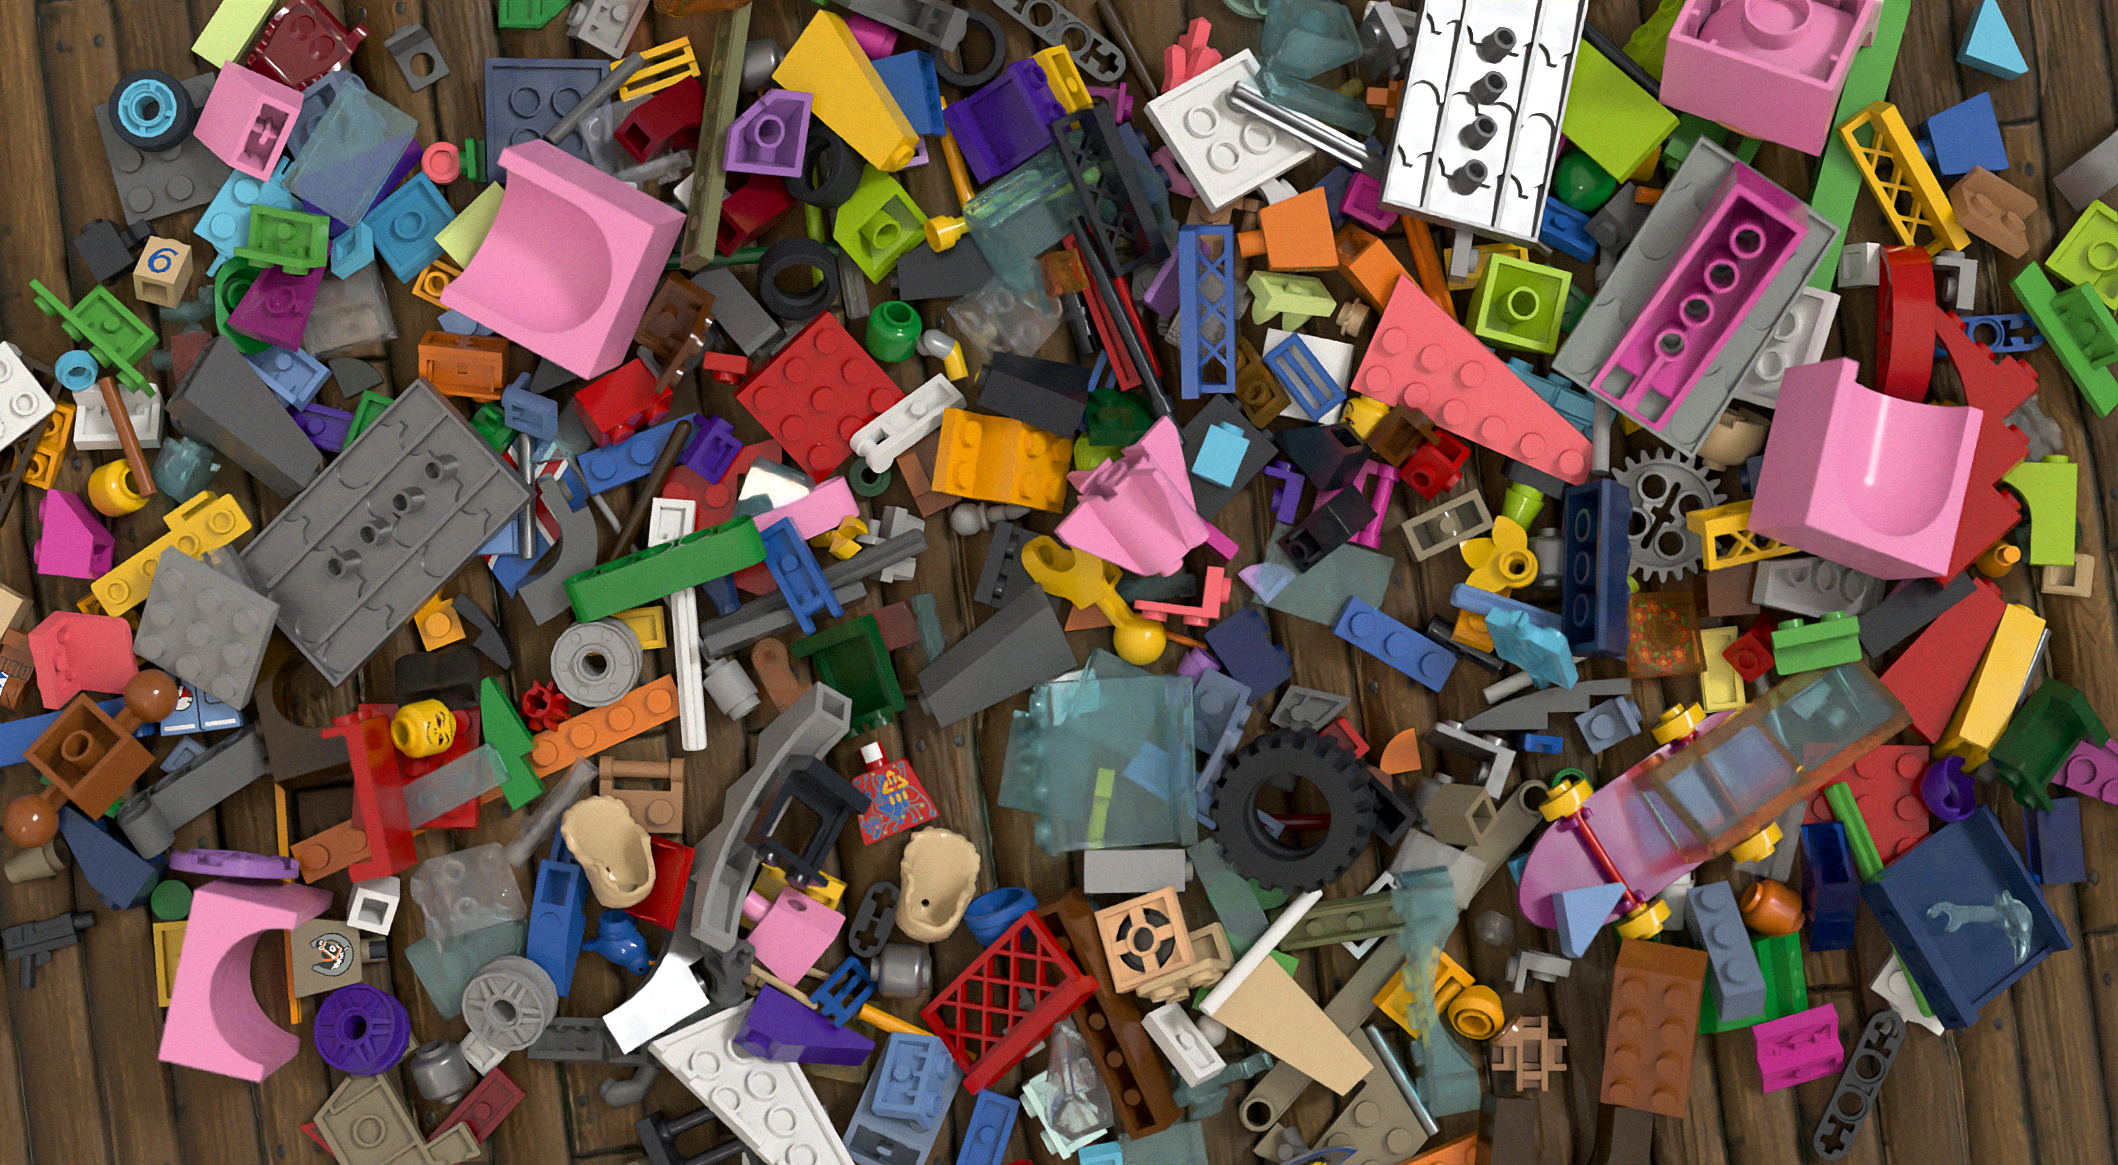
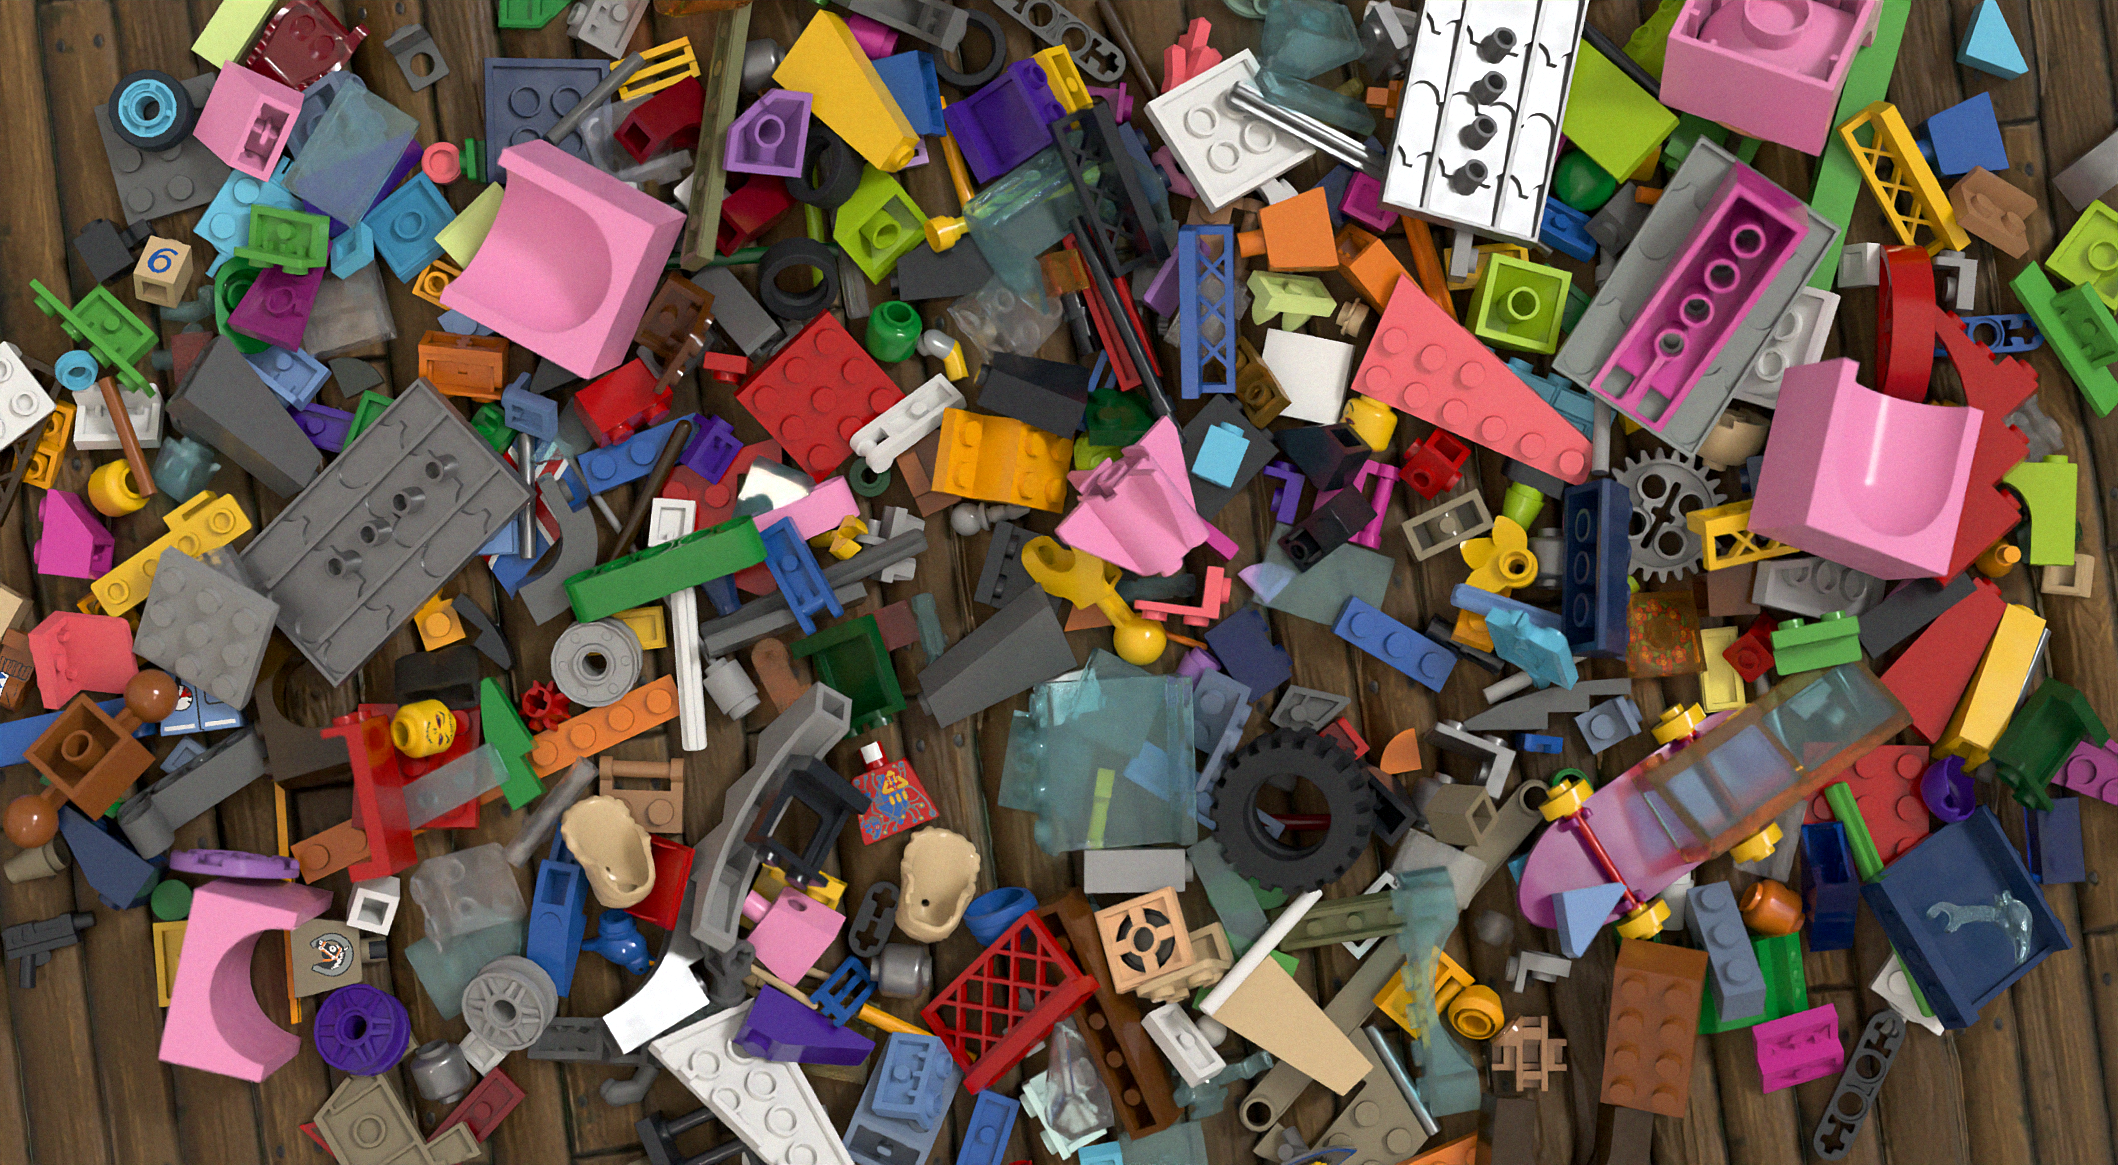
(1326, 406): blue tile -> none
(1401, 433): reddish brown bracket -> none

